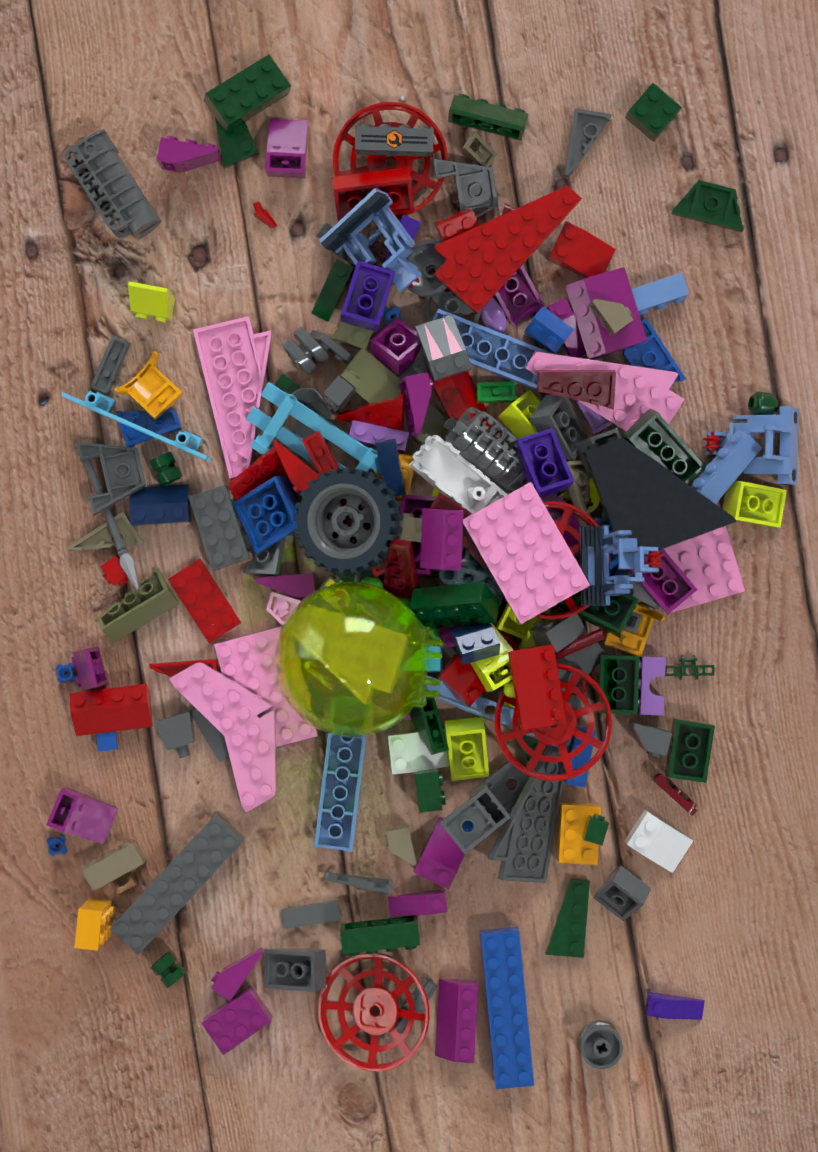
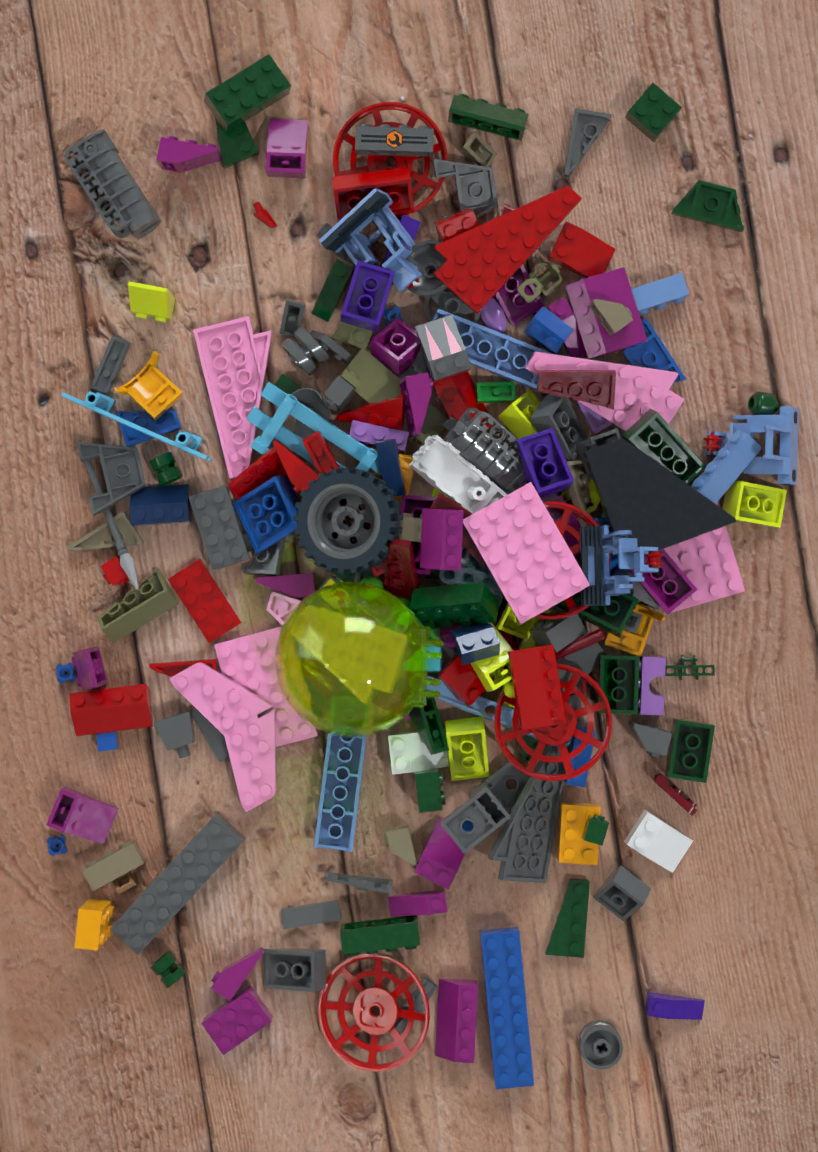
(292, 317): none -> dark grey slope
(540, 283): none -> olive piece

